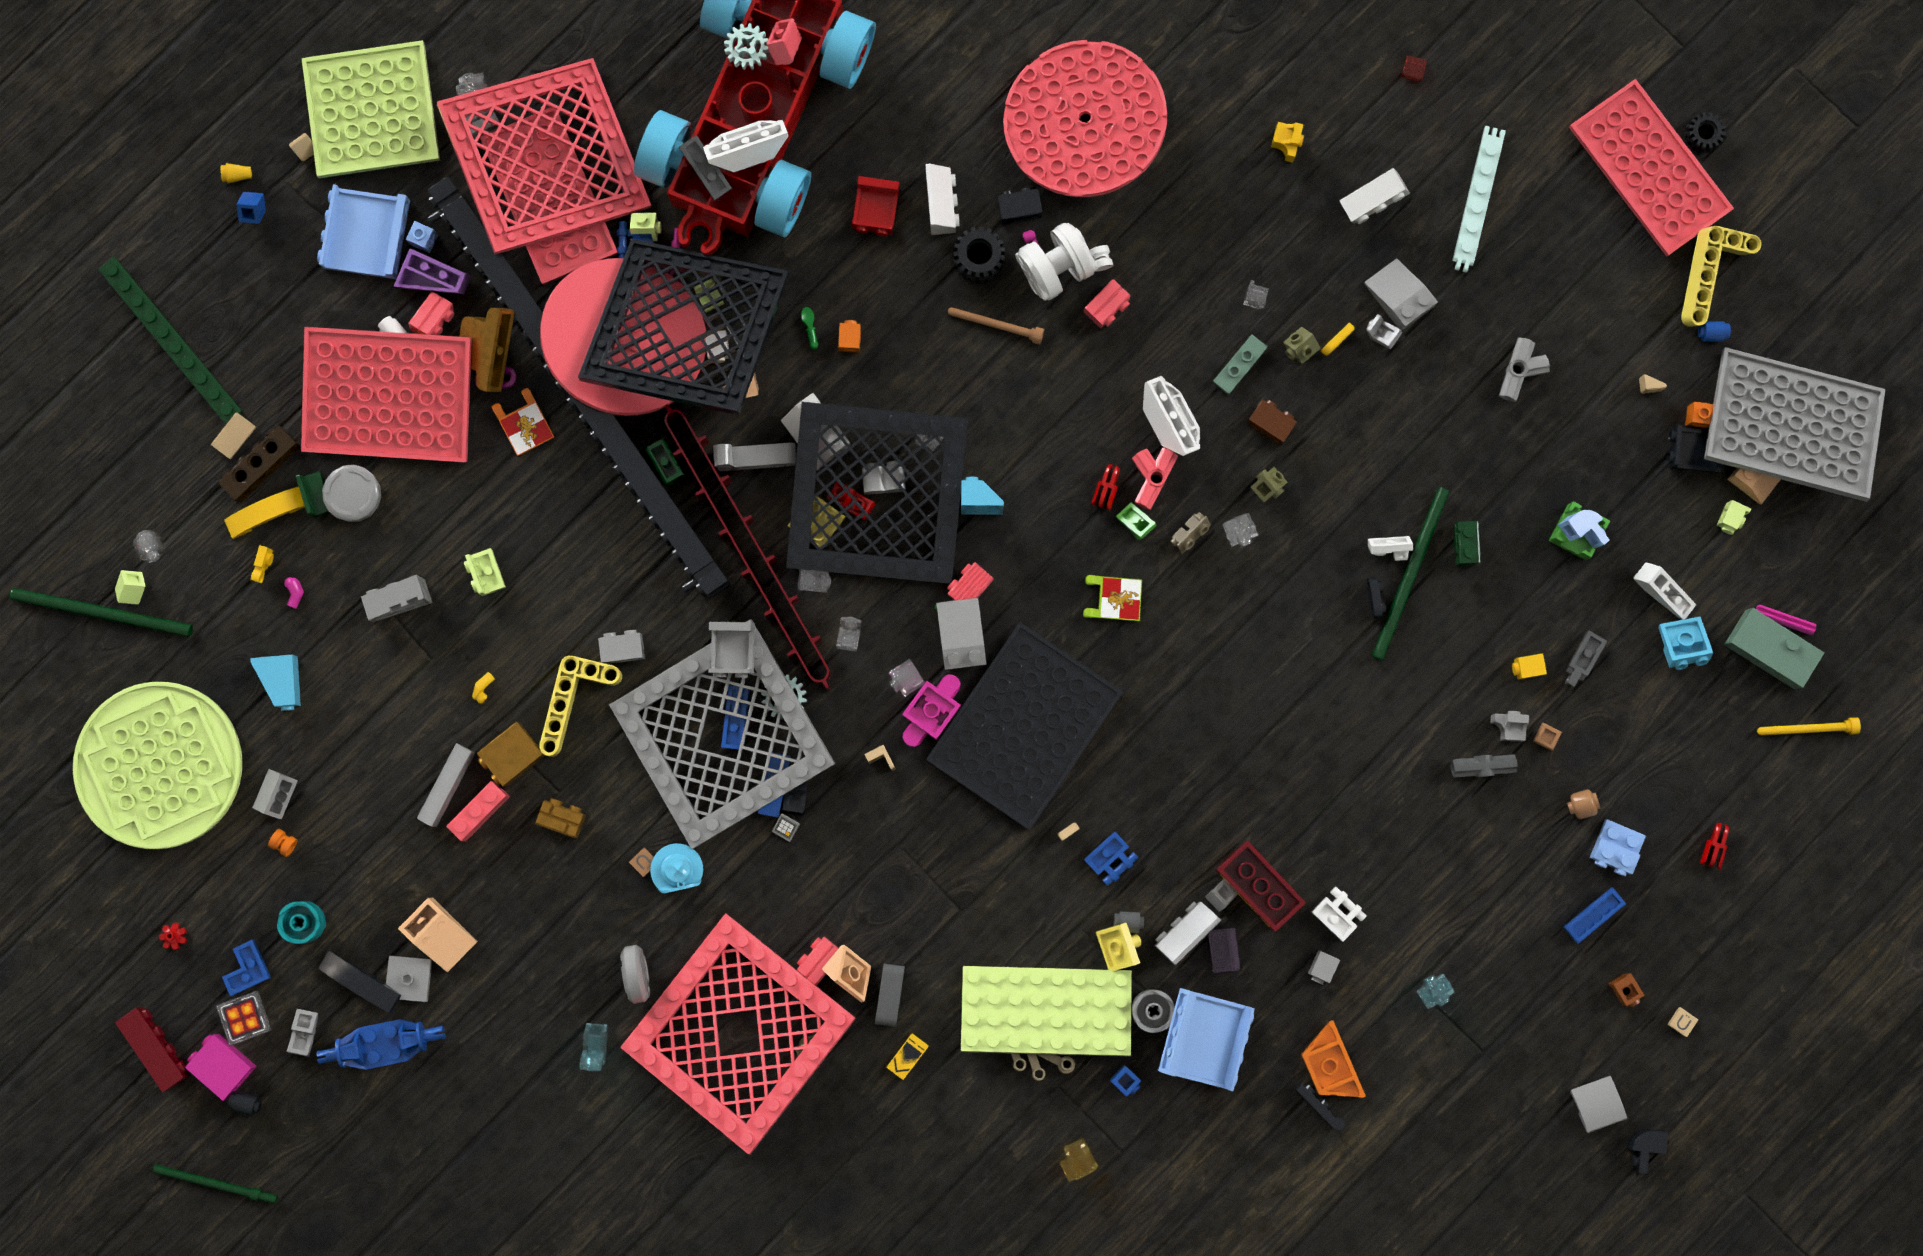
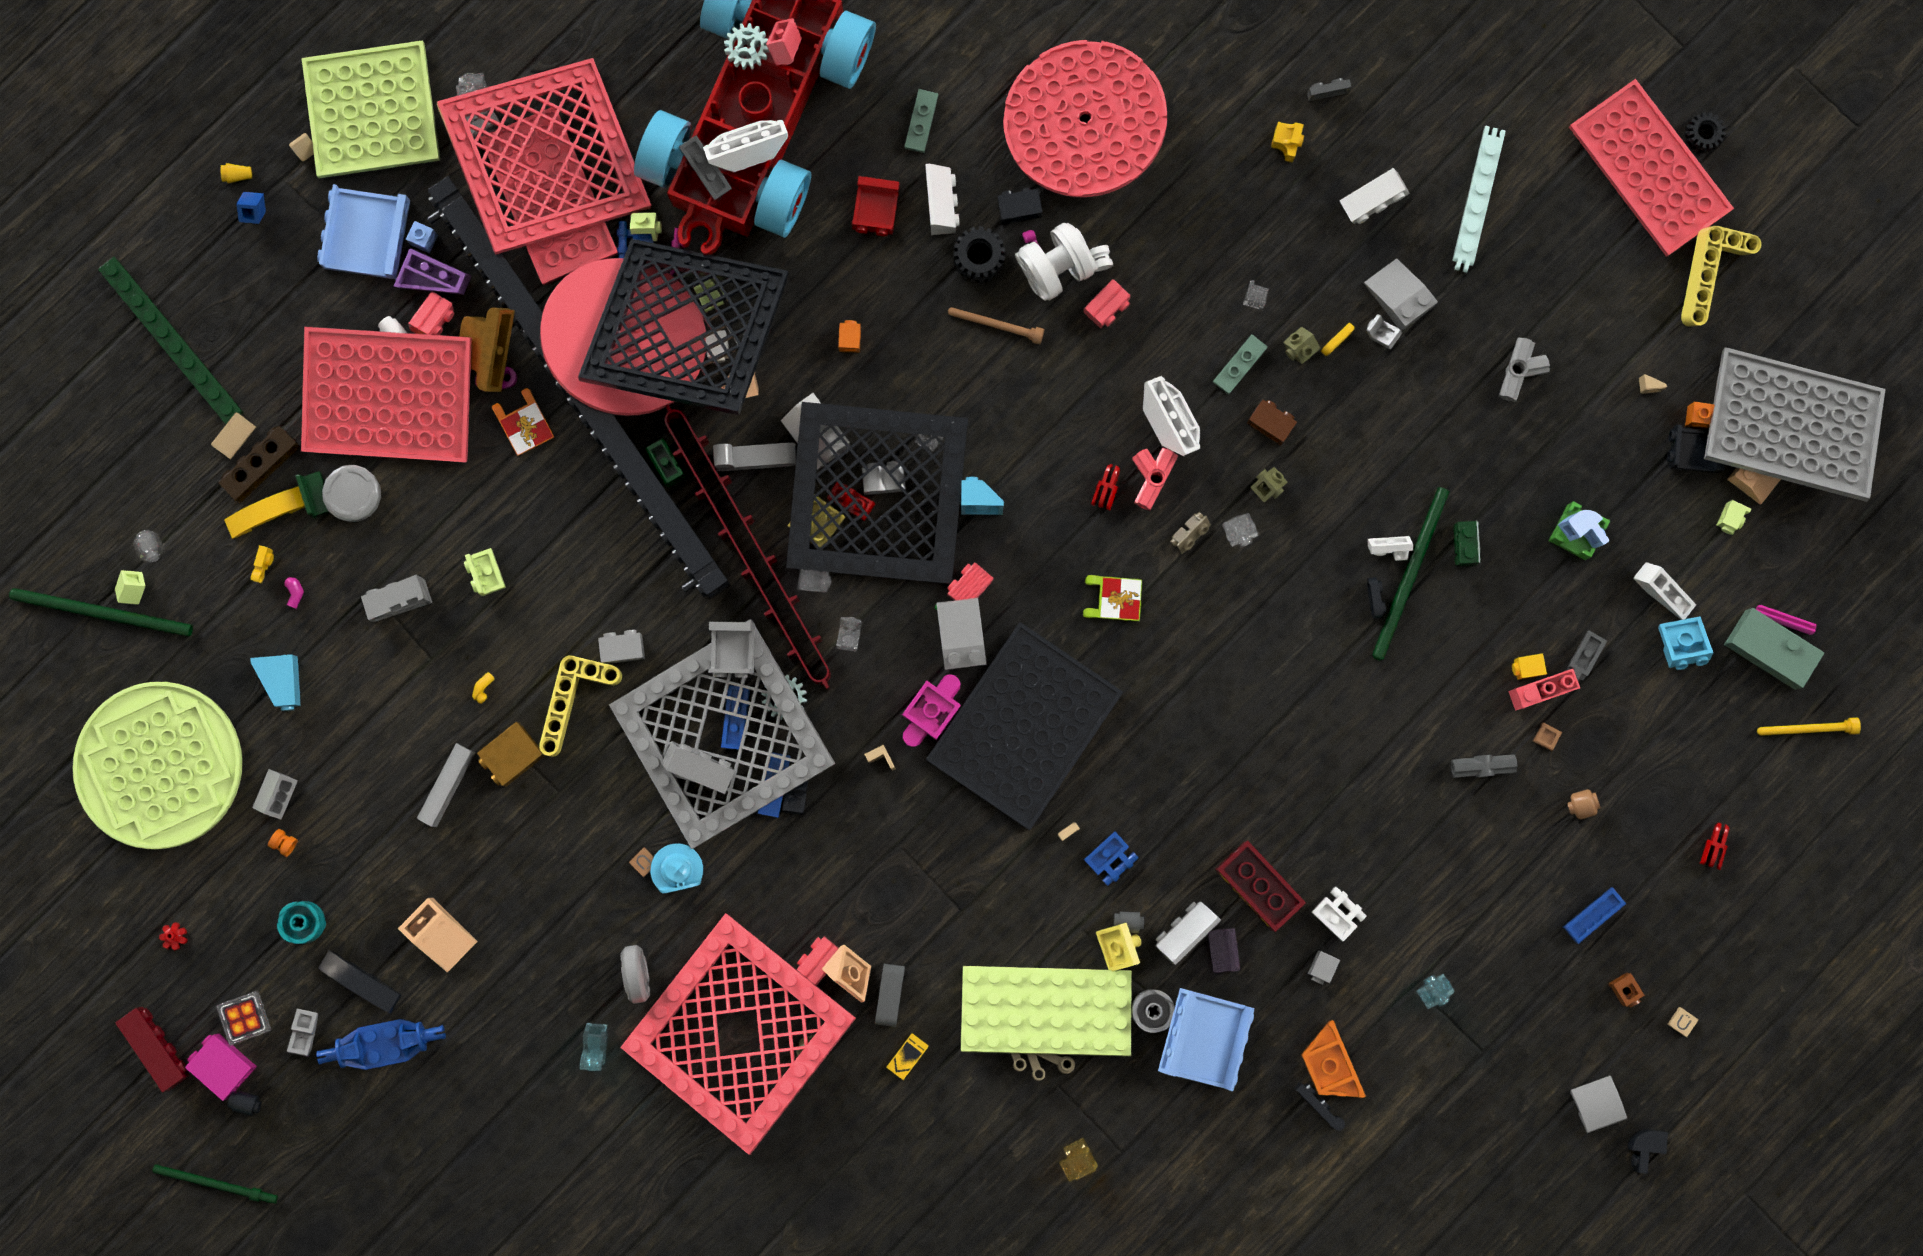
(251, 972): blue plate -> none
(409, 977): light grey plate -> none
(478, 811): coral brick -> none
(561, 819): pearl gold brick -> none
(698, 767): none -> light grey wedge
(785, 827): slope -> none
(807, 318): green piece -> none
(906, 678): clear brick -> none
(921, 121): none -> sand green plate
(1126, 1081): blue brick -> none
(1136, 521): bright green slope -> none
(1221, 895): light grey slope -> none
(1335, 88): none -> dark grey plate
(1414, 68): clear red tile -> none
(1511, 725): light grey brick -> none
(1544, 689): none -> coral slope
(1617, 848): light blue plate -> none
(1714, 331): blue brick -> none

